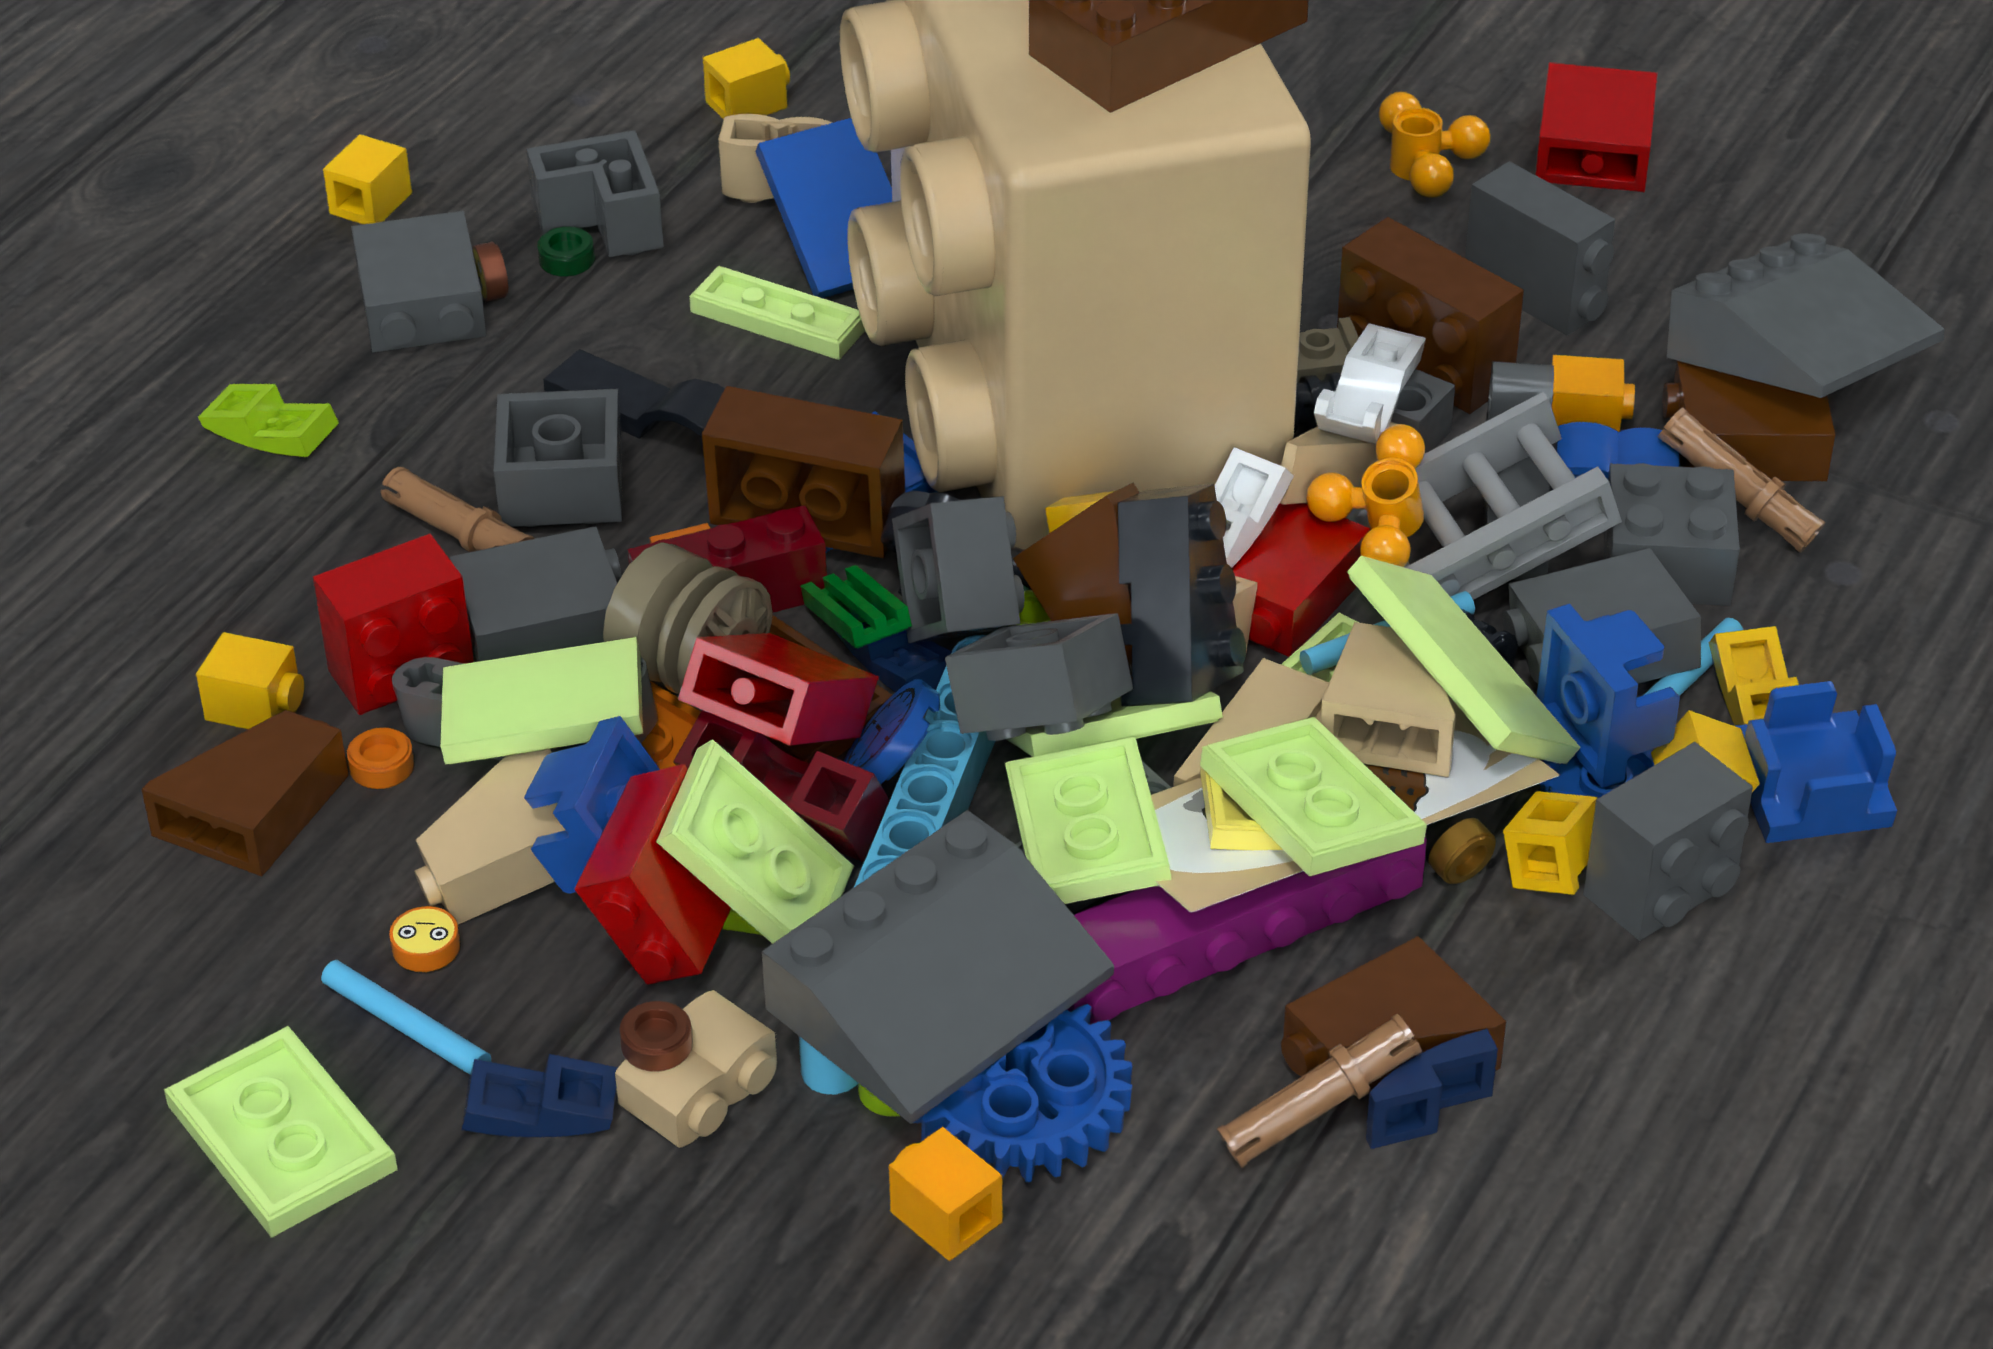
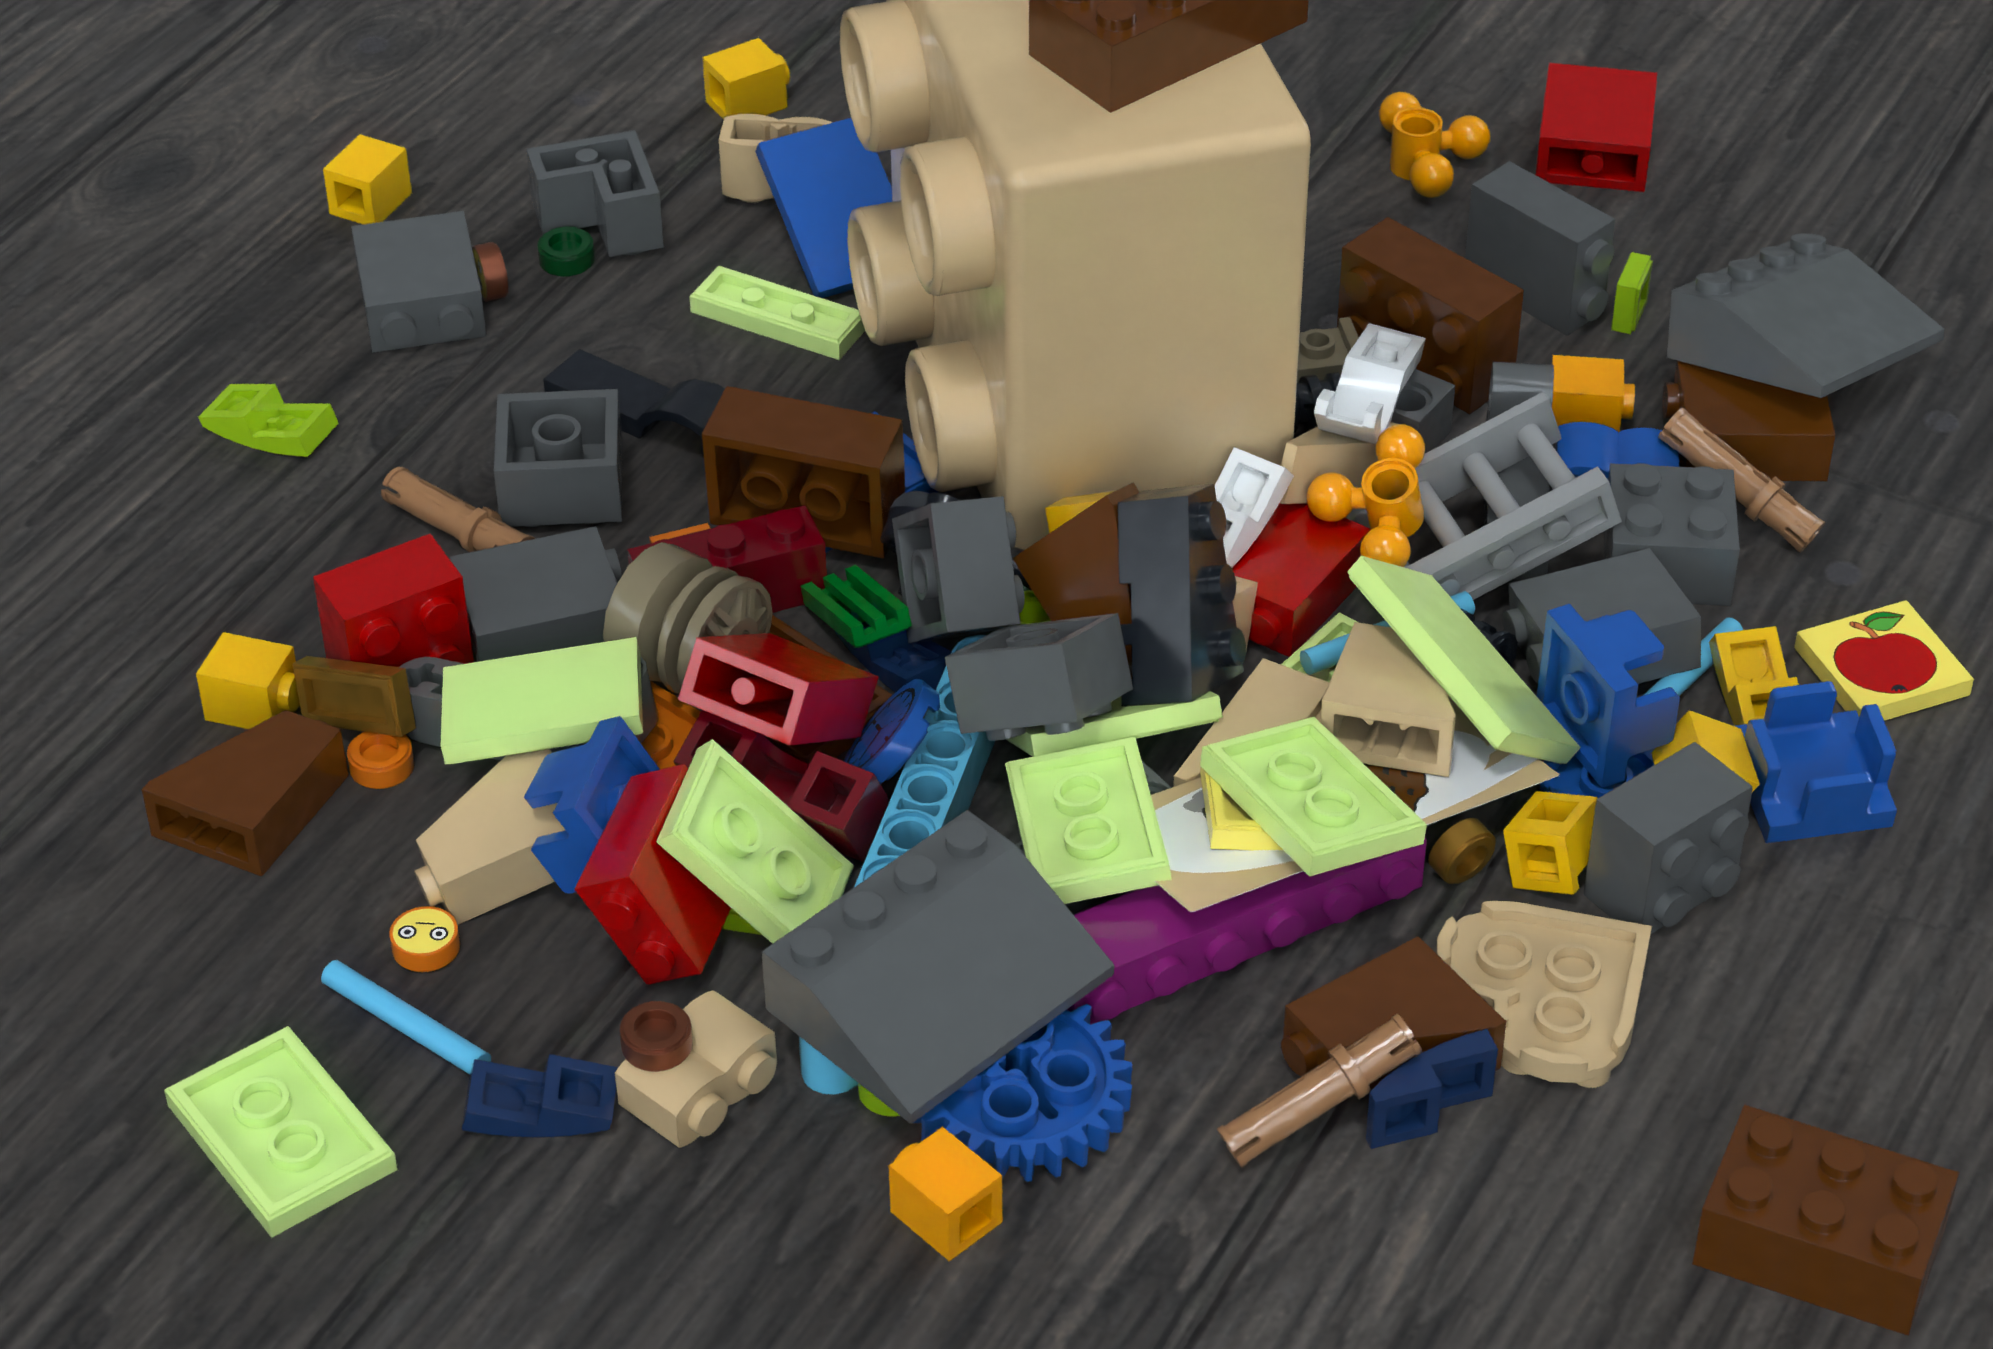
(355, 695): none -> pearl gold tile
(1557, 980): none -> tan plate
(1632, 293): none -> lime tile
(1825, 1219): none -> reddish brown brick
(1885, 661): none -> tile

